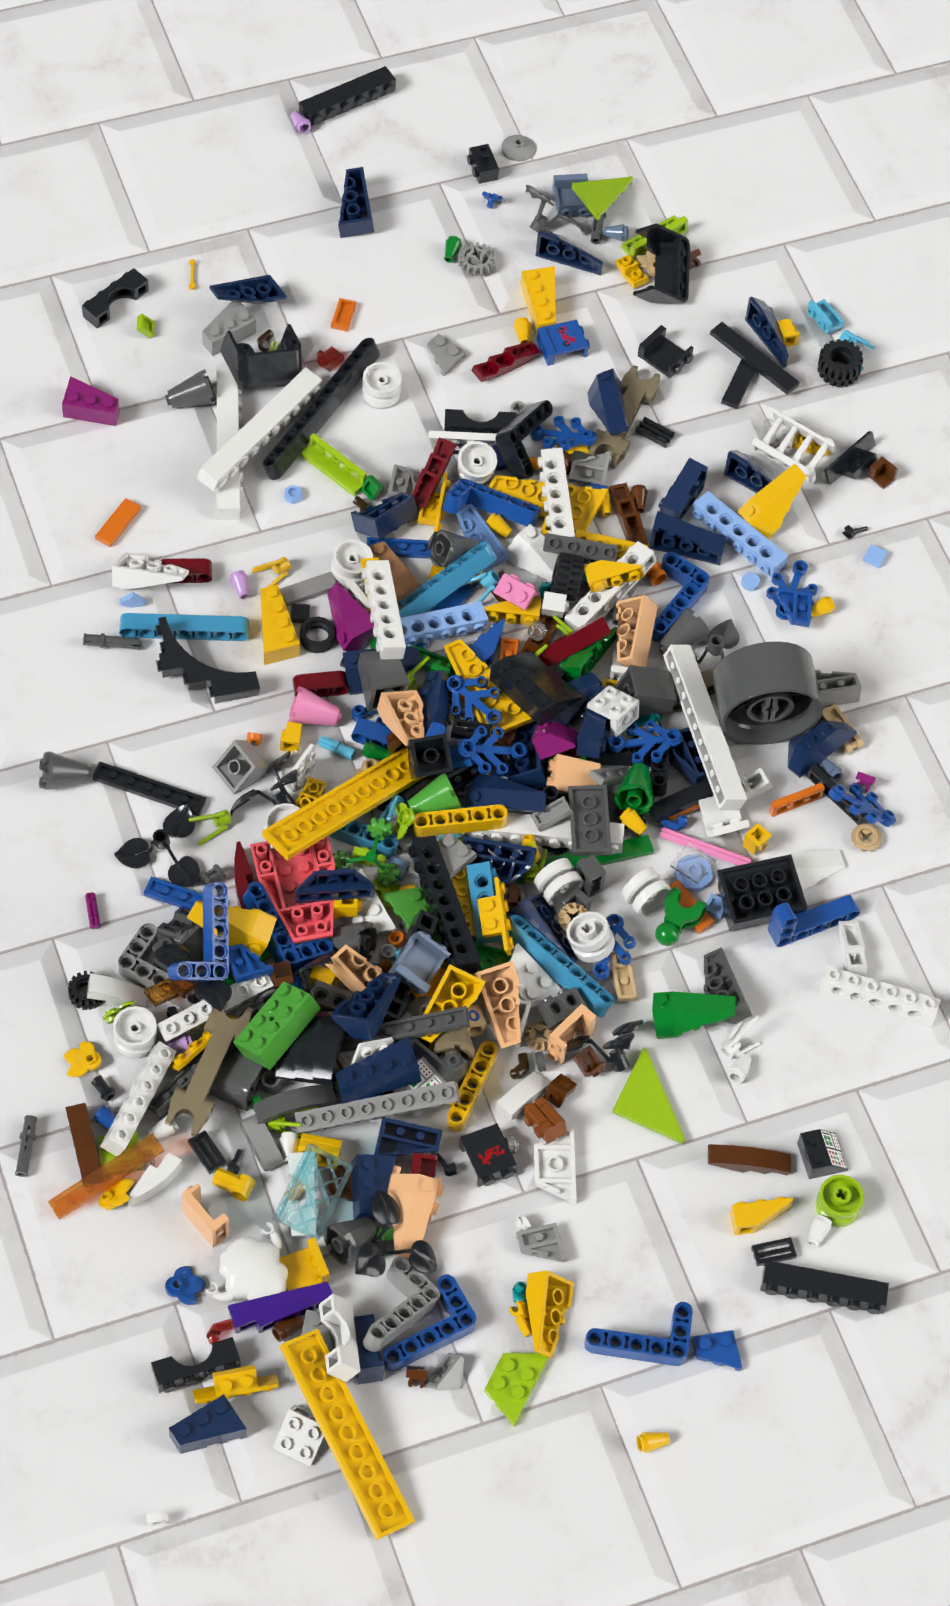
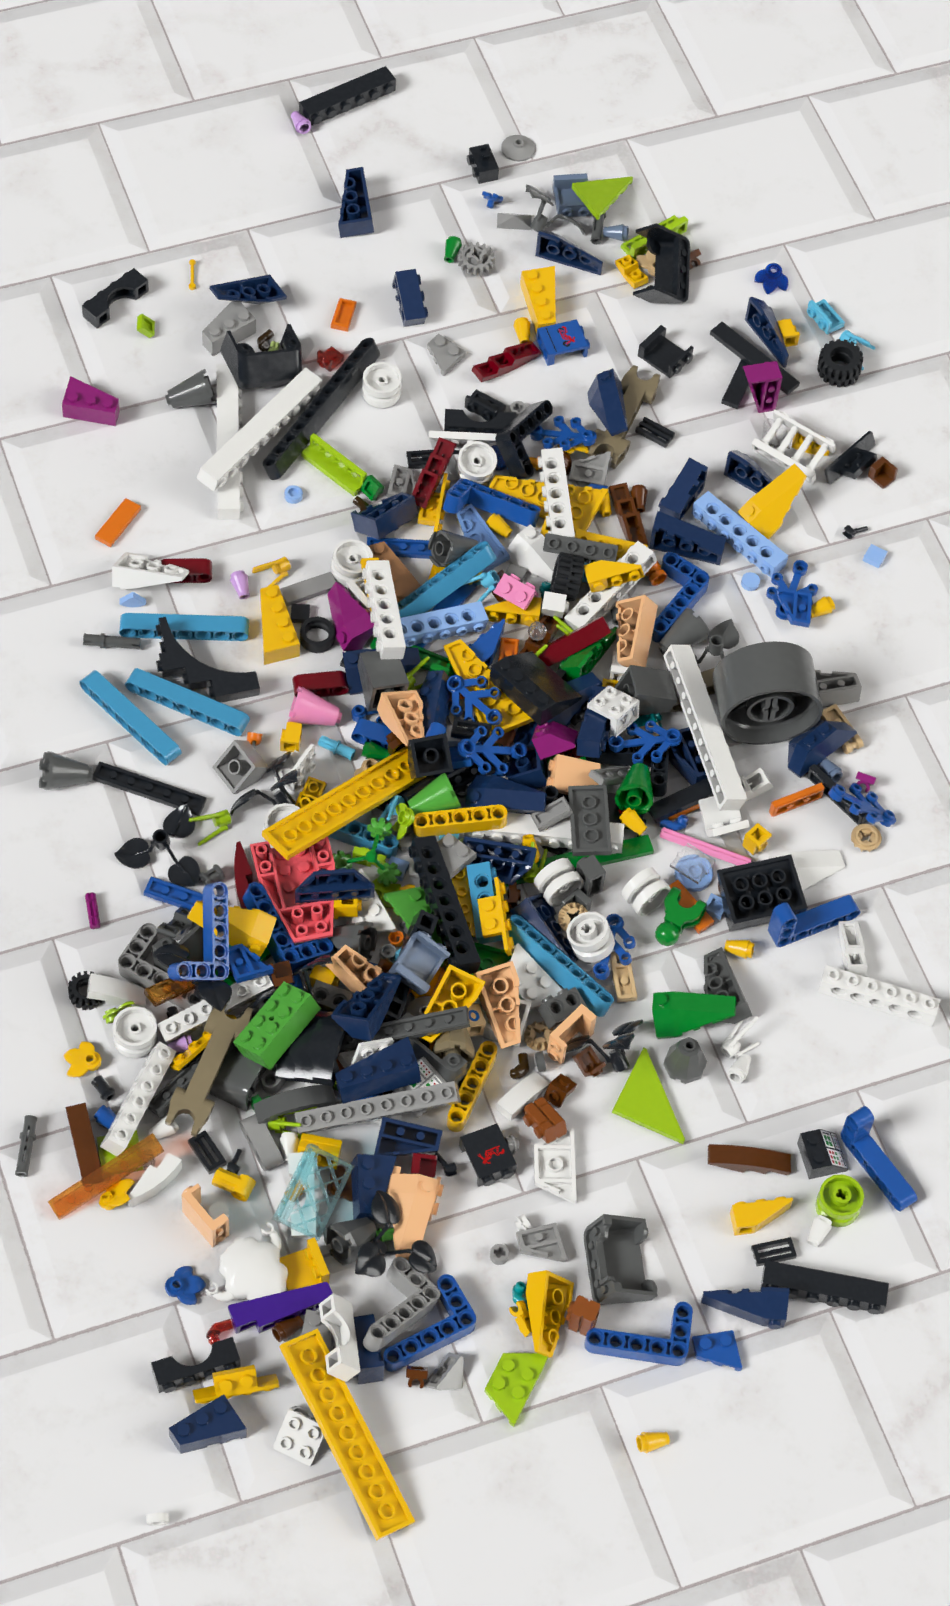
(130, 717): none -> dark azure beam
(187, 702): none -> dark azure beam
(410, 297): none -> dark blue wedge
(417, 463): none -> black tile
(483, 405): none -> black bracket
(503, 1259): none -> light grey bush
(514, 221): none -> light grey slope
(517, 570): none -> light grey tile
(582, 1315): none -> dark orange brick
(616, 1260): none -> dark grey windscreen
(685, 1061): none -> dark grey cone
(741, 948): none -> yellow cone
(762, 1308): none -> dark blue wedge
(764, 384): none -> magenta wedge
(770, 279): none -> clear blue plate
(874, 1161): none -> blue beam

